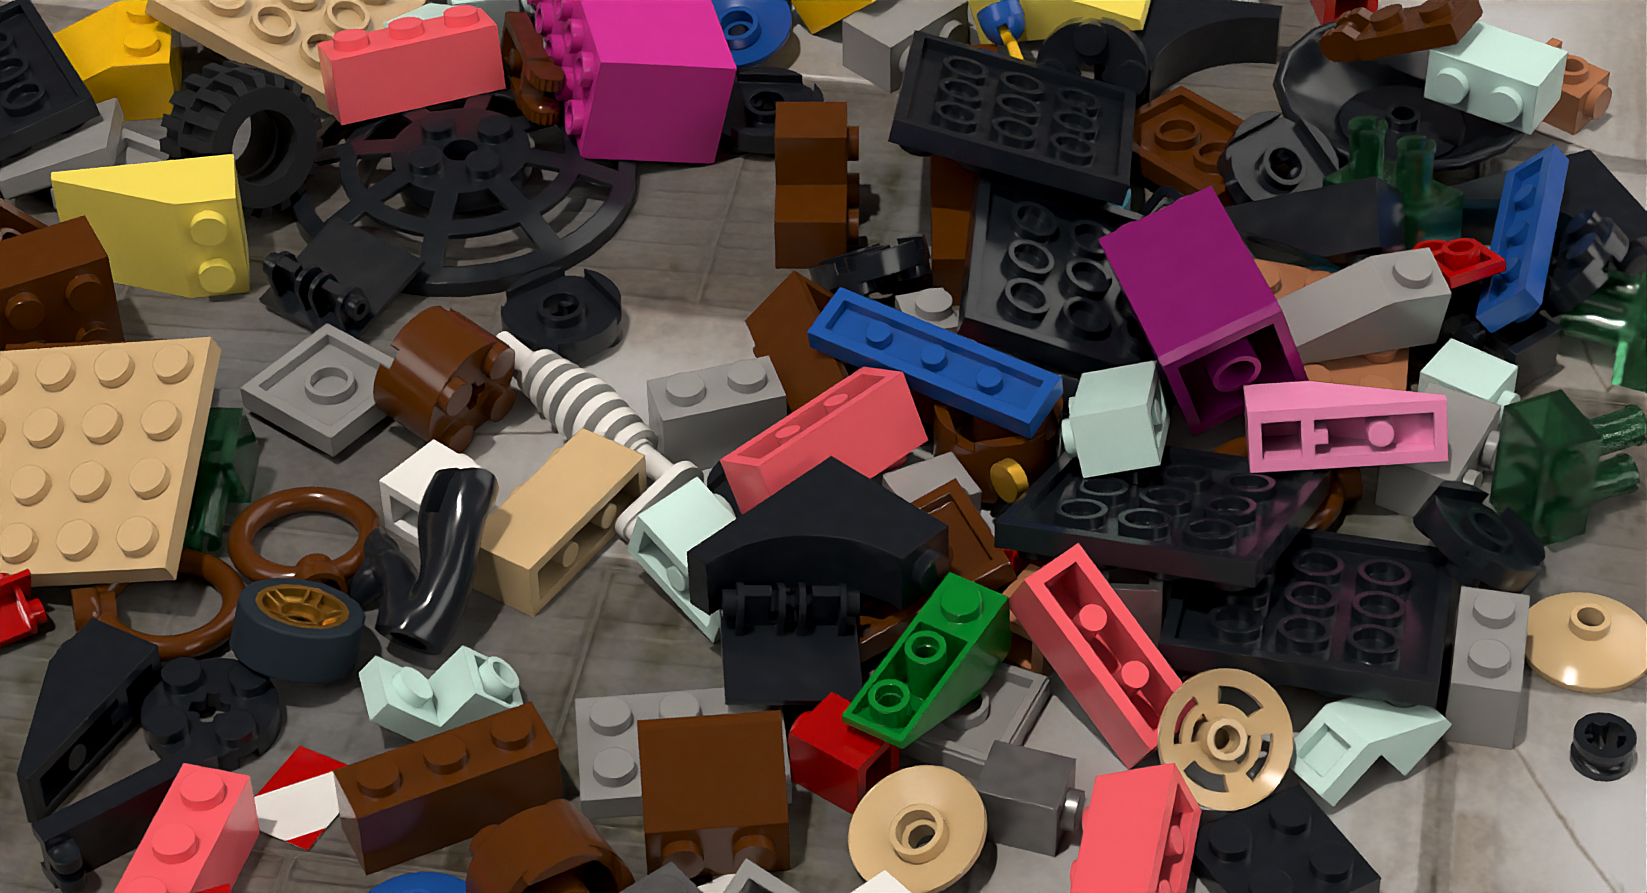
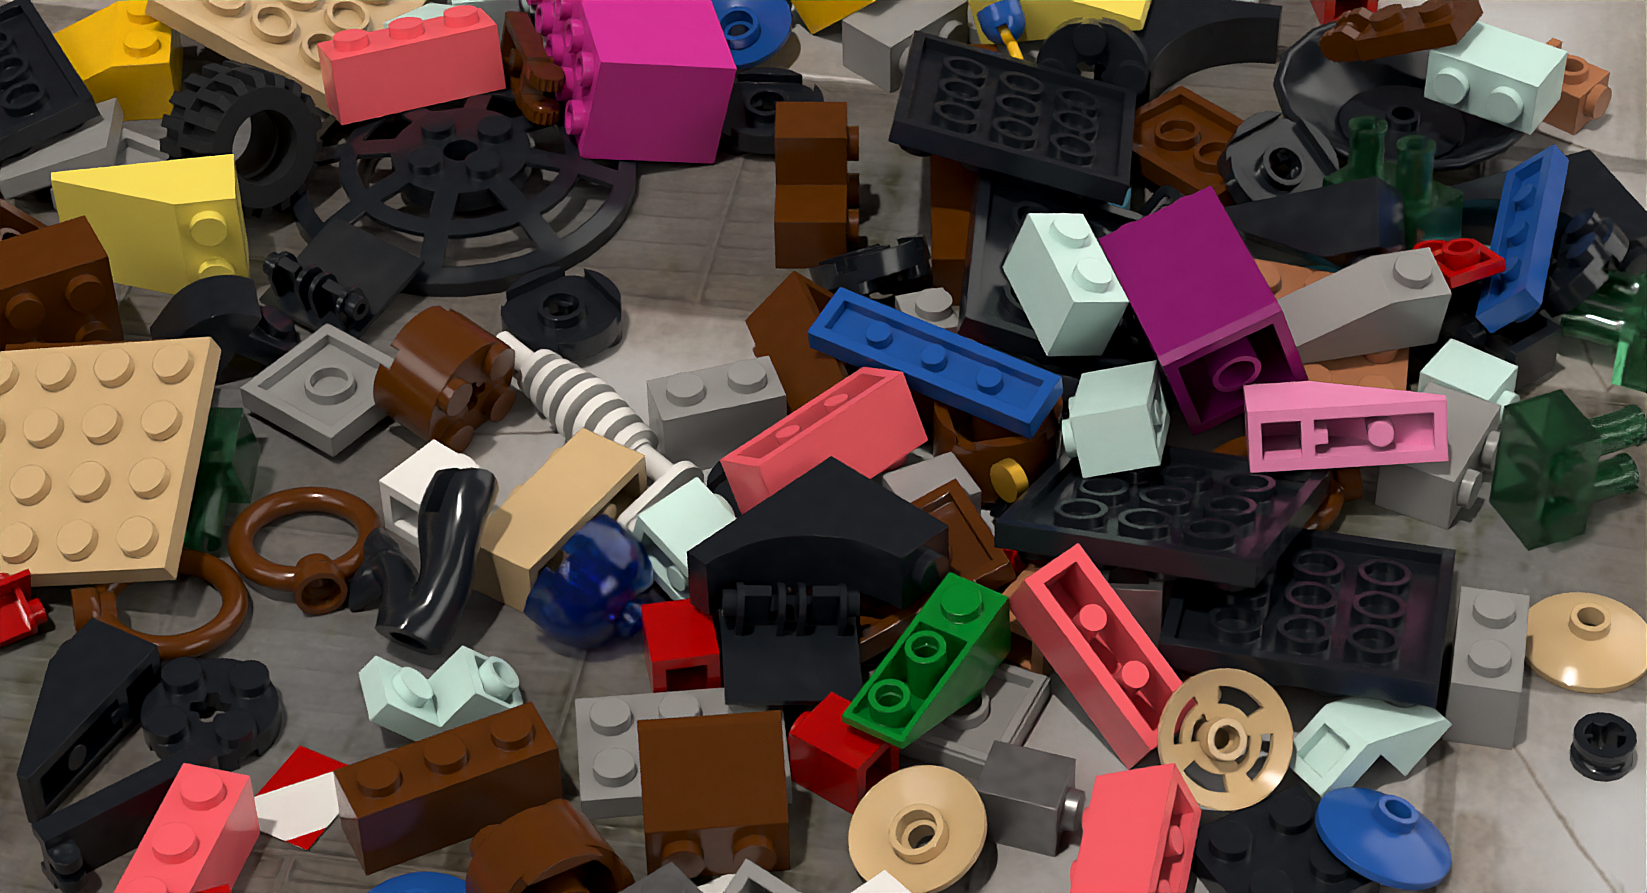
(230, 314): none -> black brick
(297, 630): black wheel -> none
(594, 588): none -> clear blue cylinder
(680, 647): none -> red brick
(1065, 284): none -> light aqua brick
(1383, 838): none -> blue dish
(1478, 540): black plate -> none

